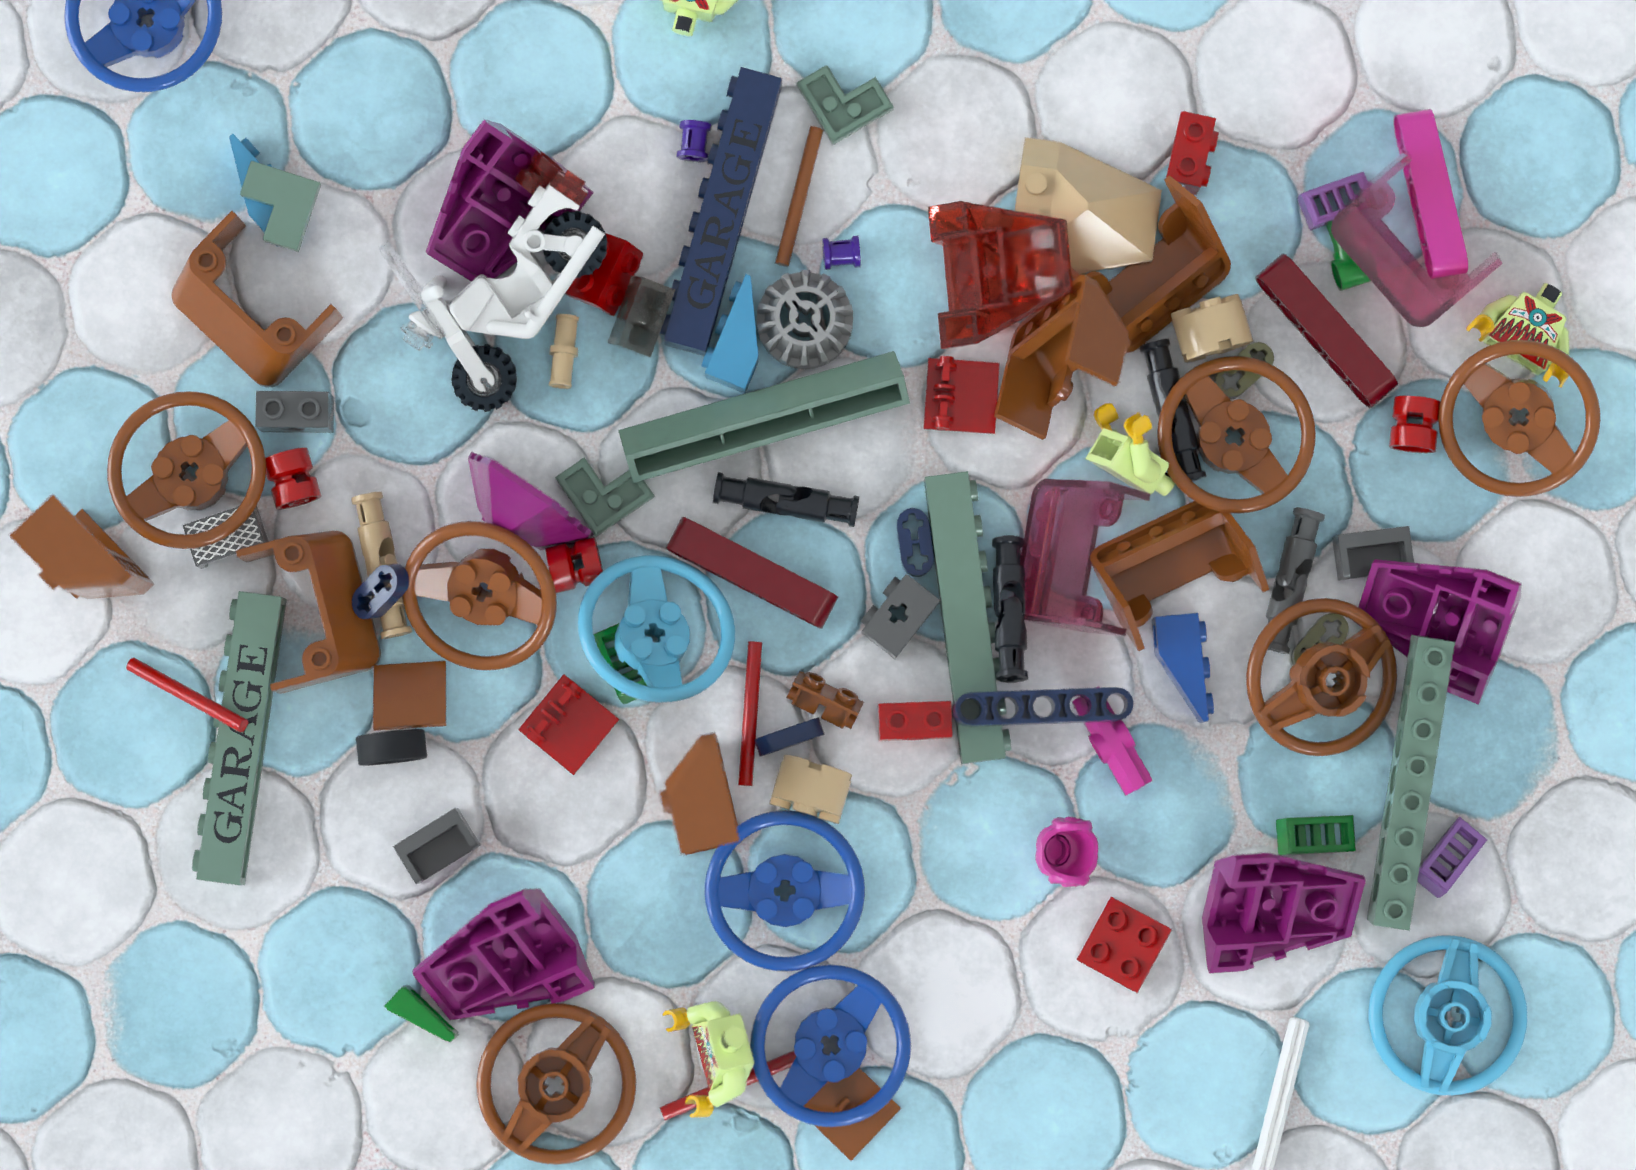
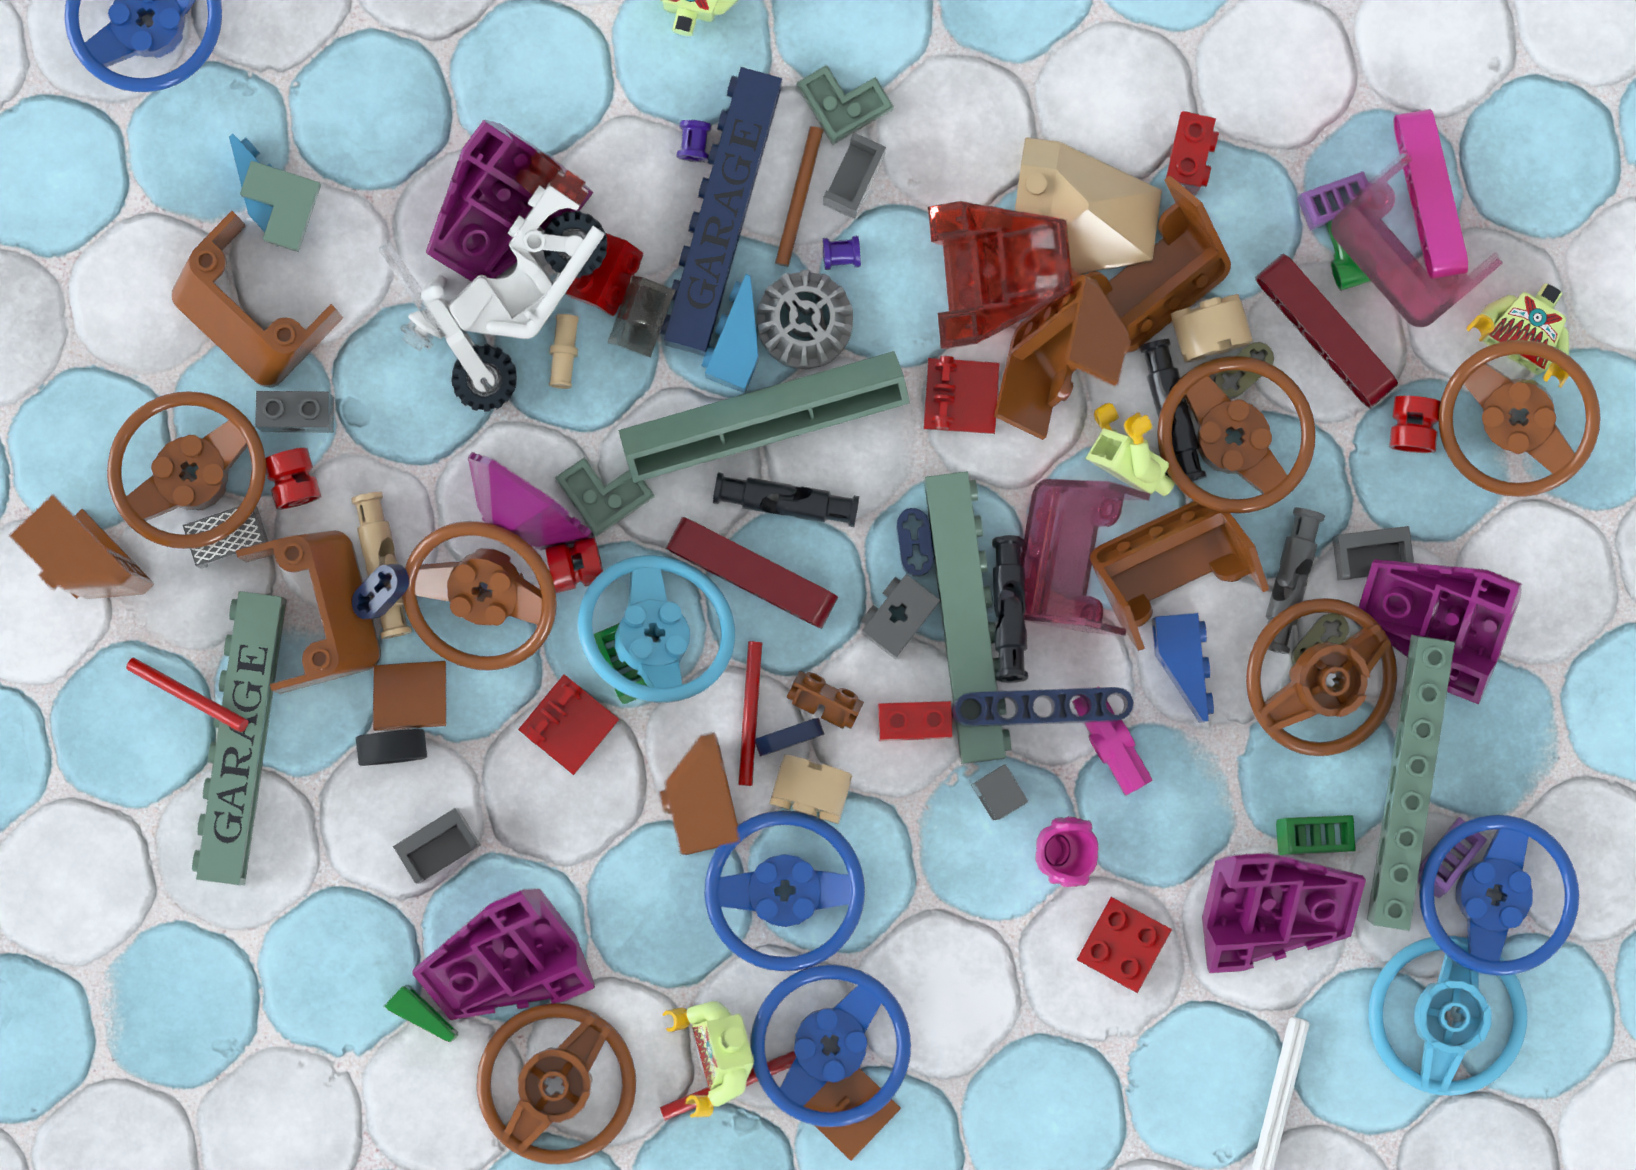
(854, 176): none -> dark grey panel
(999, 793): none -> dark grey panel
(1503, 867): none -> blue piece

